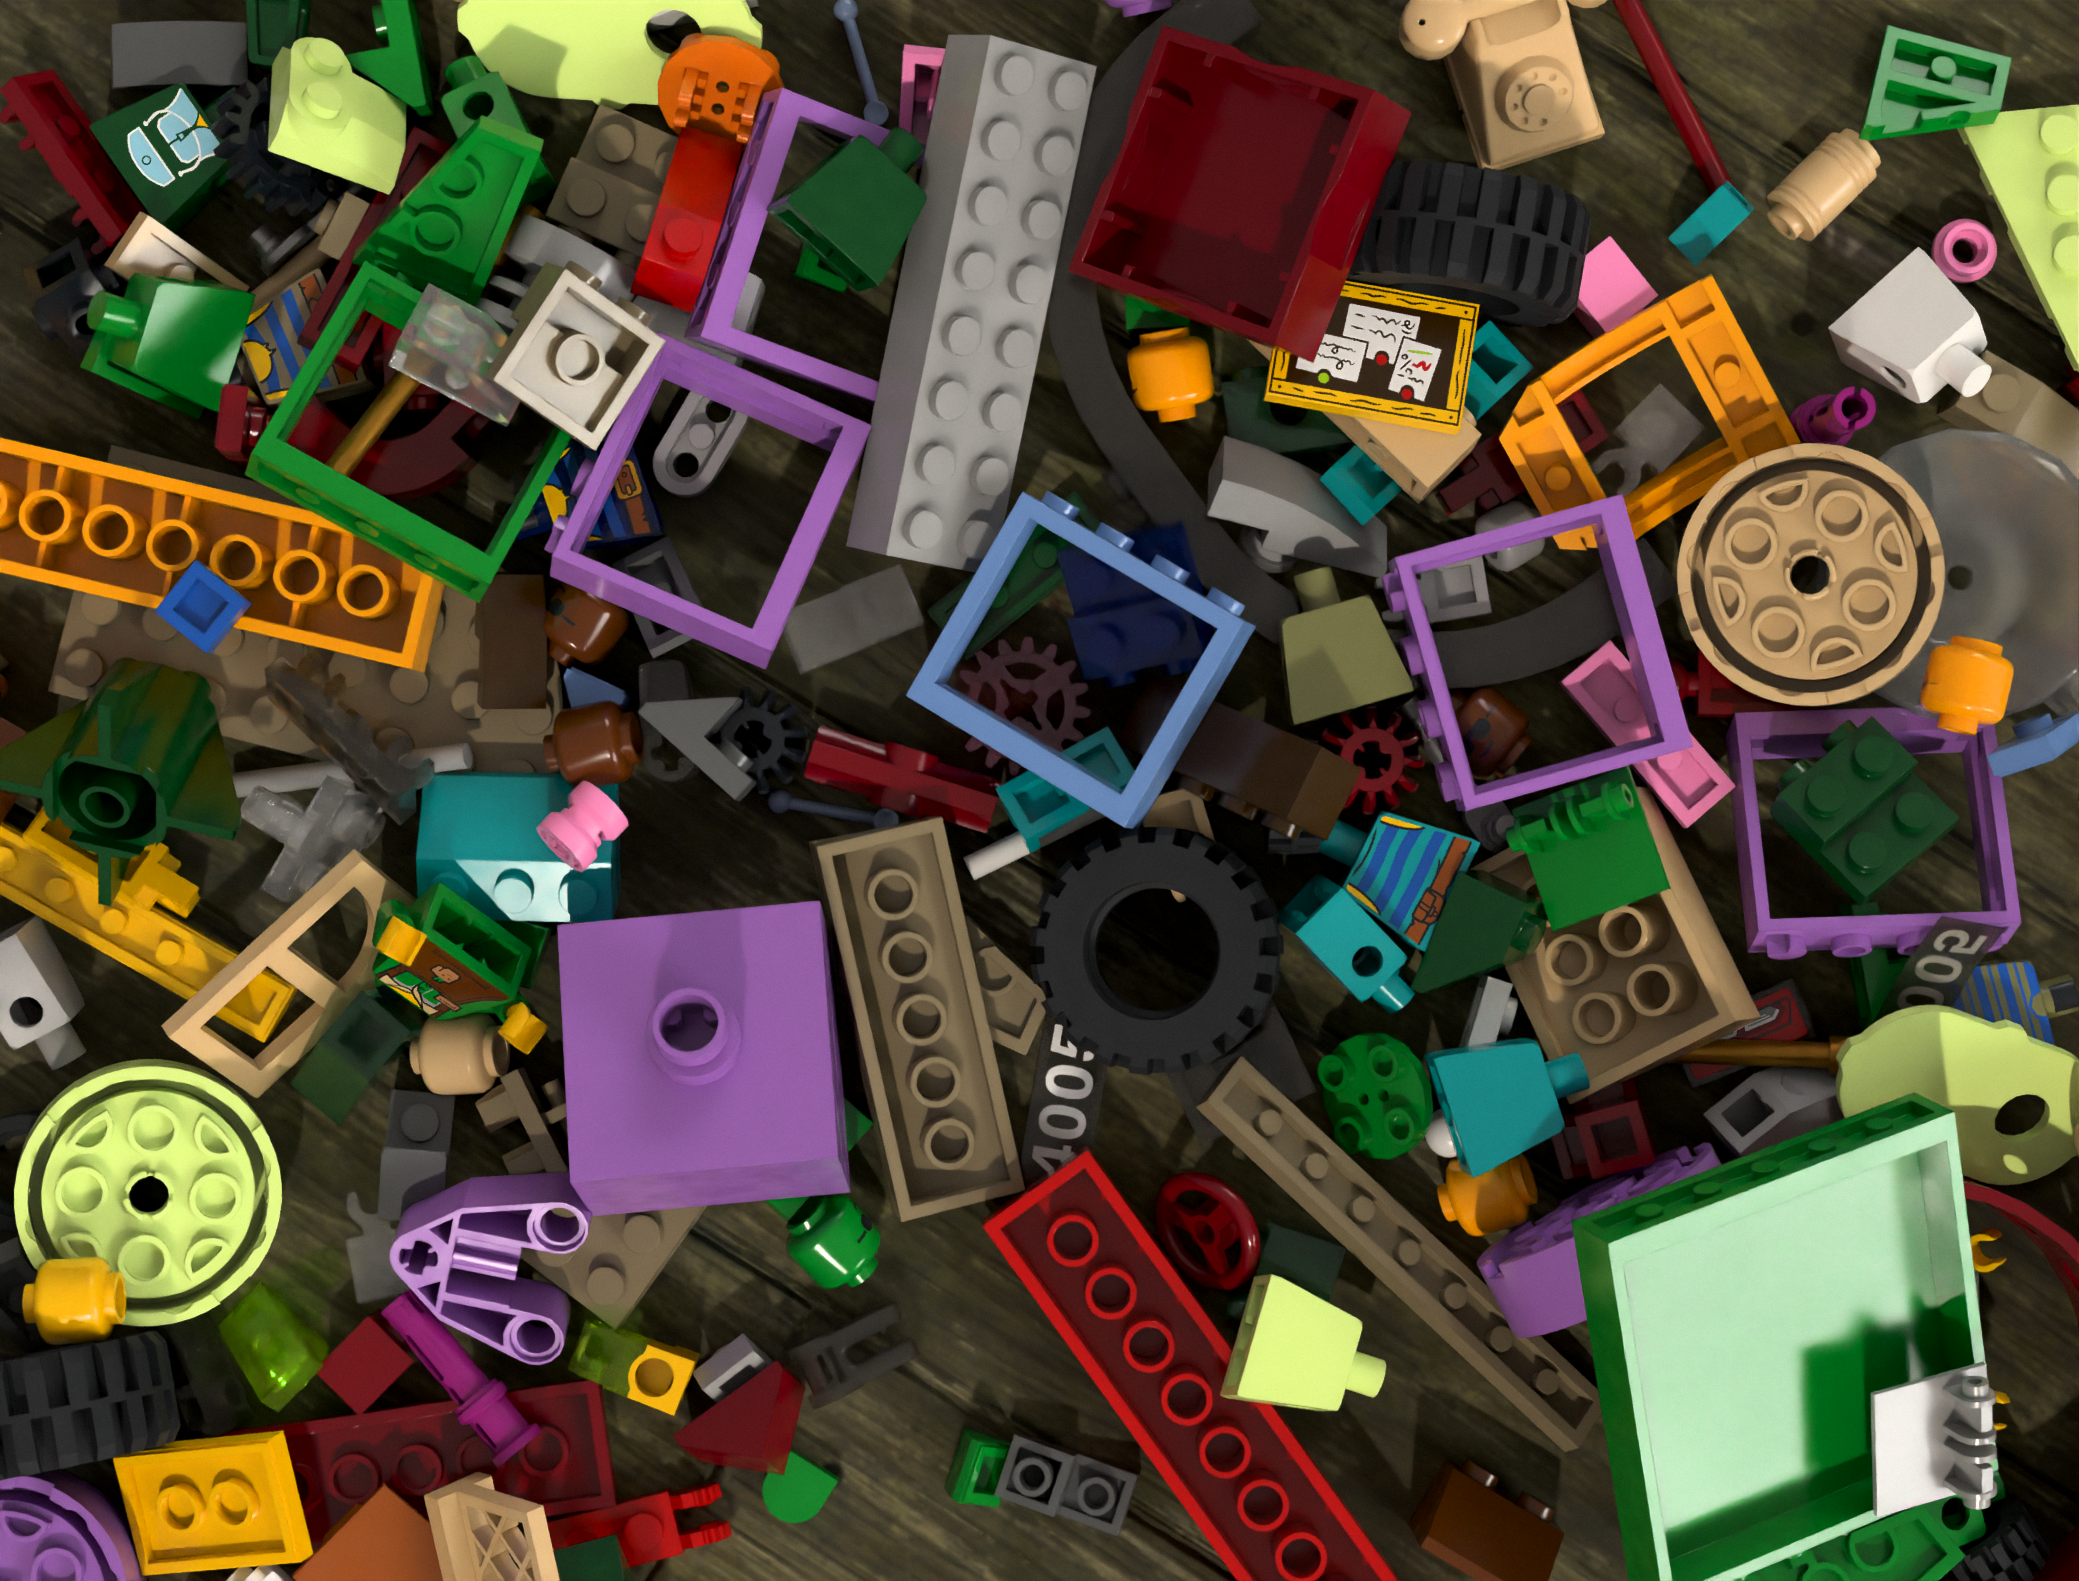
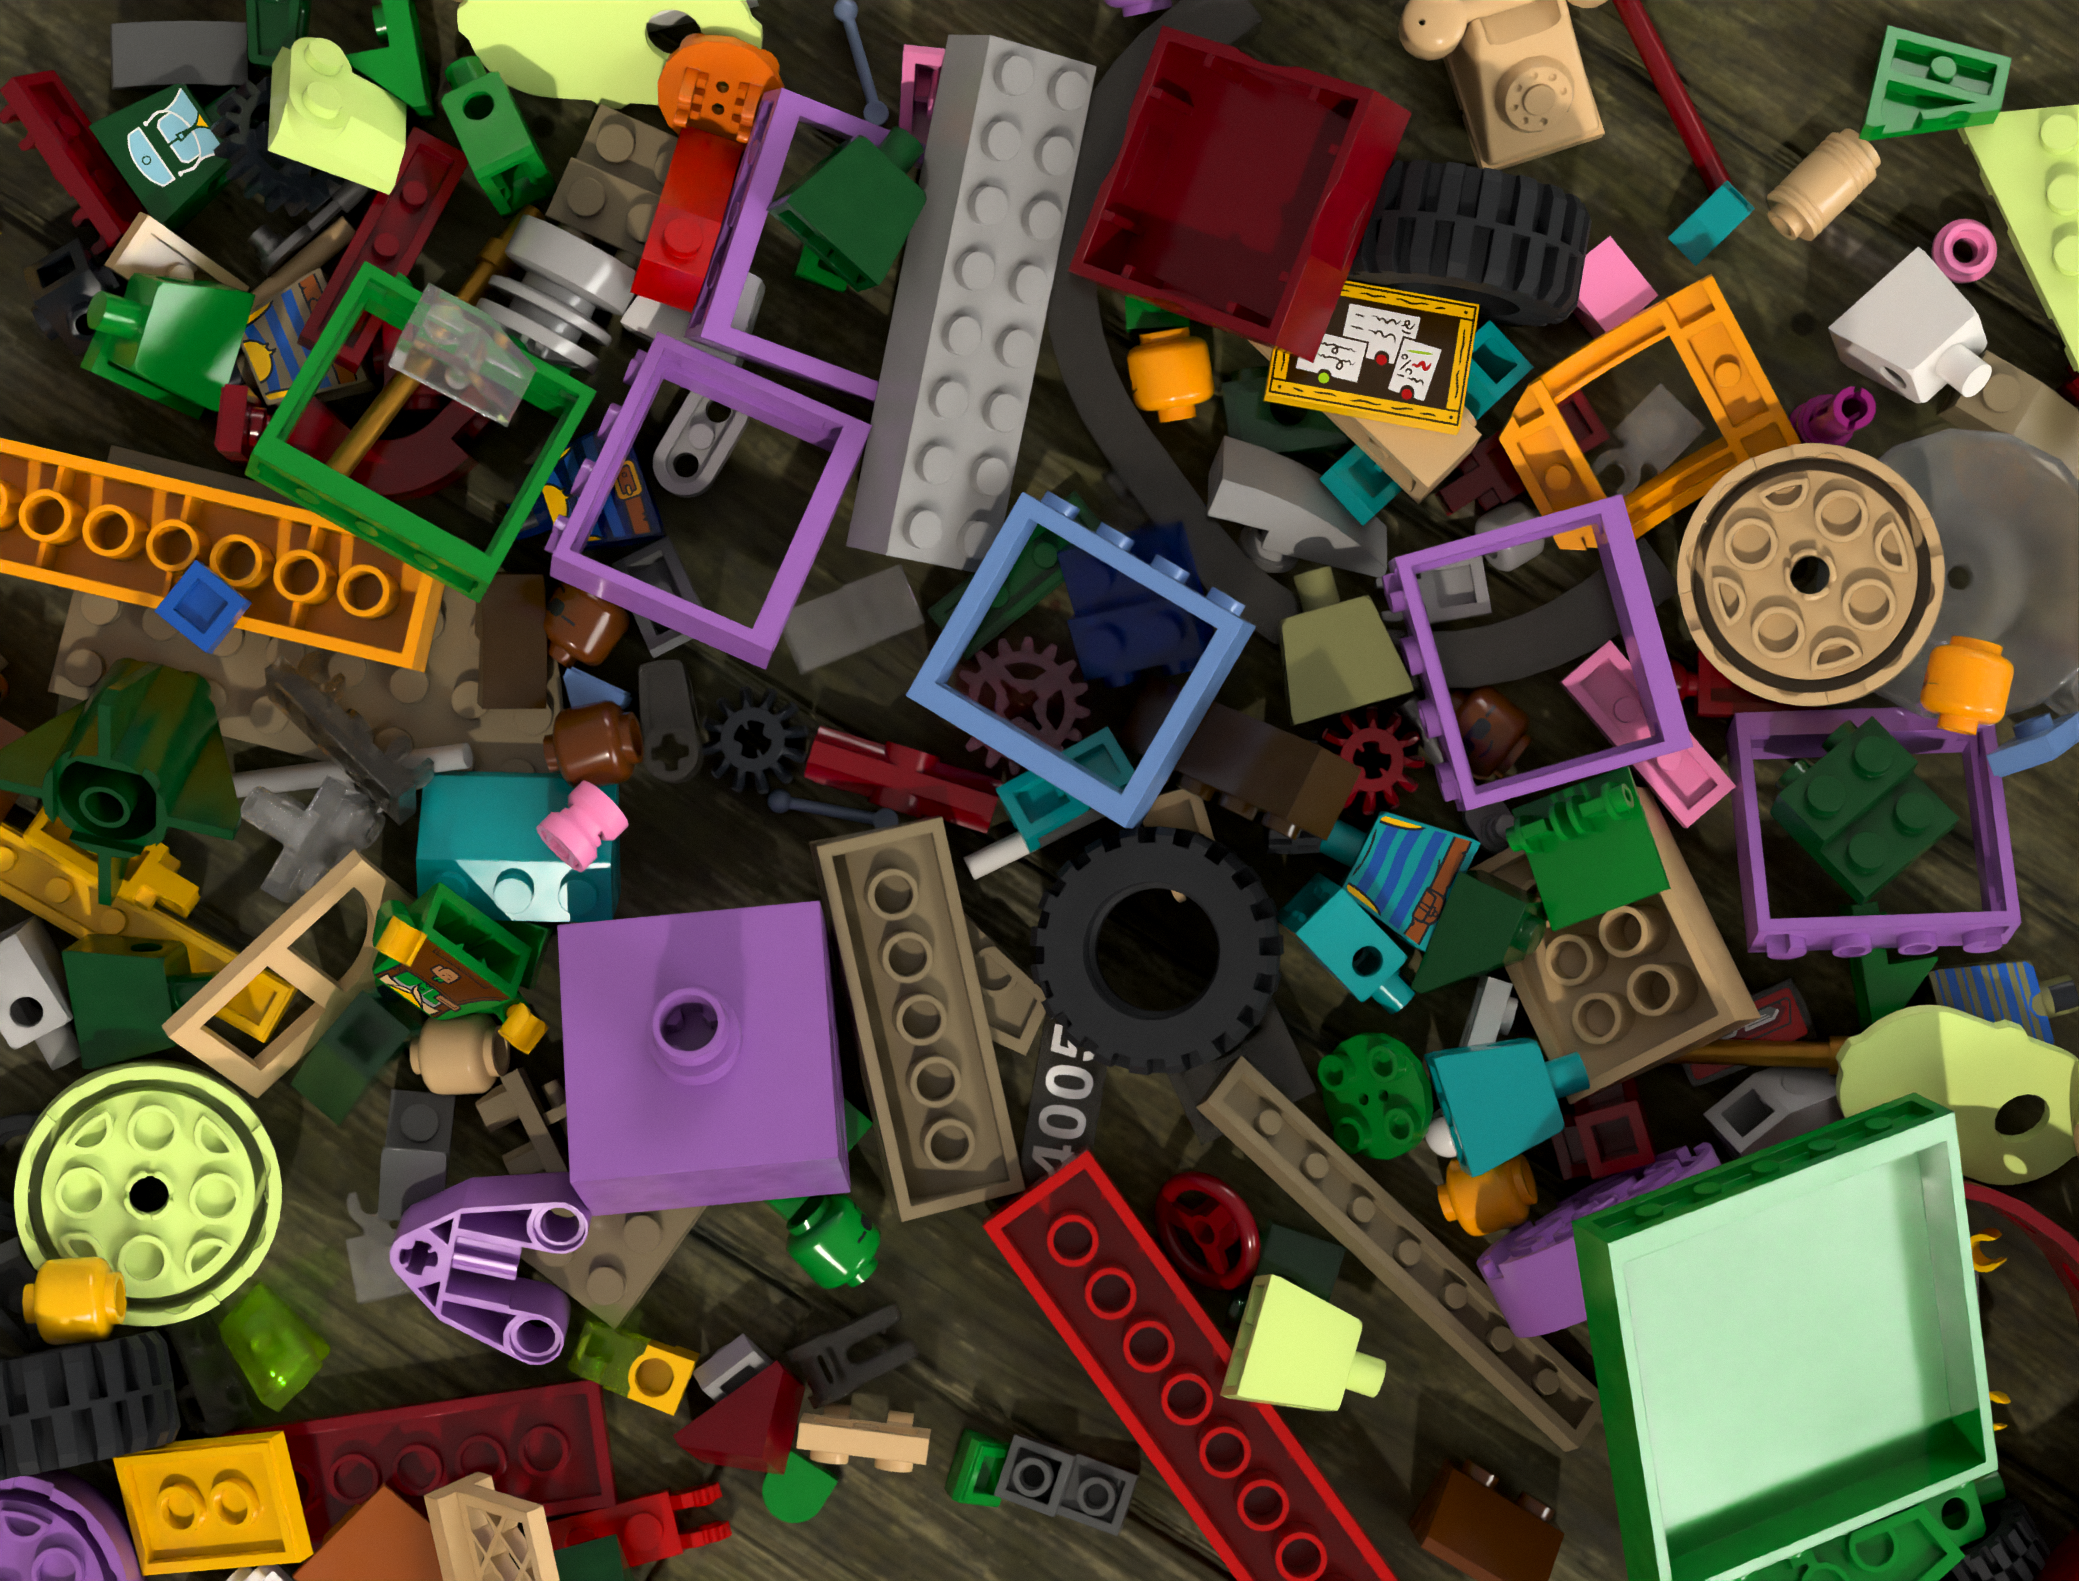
(125, 993): none -> dark green torso
(339, 223): dark tan plate -> none
(367, 1362): dark red brick -> none
(457, 213): green wing -> none
(479, 1400): magenta pin -> none
(575, 352): plate -> none
(691, 726): dark grey slope -> none
(836, 1436): none -> tan plate
(1934, 1441): hinge -> none
(1940, 965): clear smoke sticker -> none

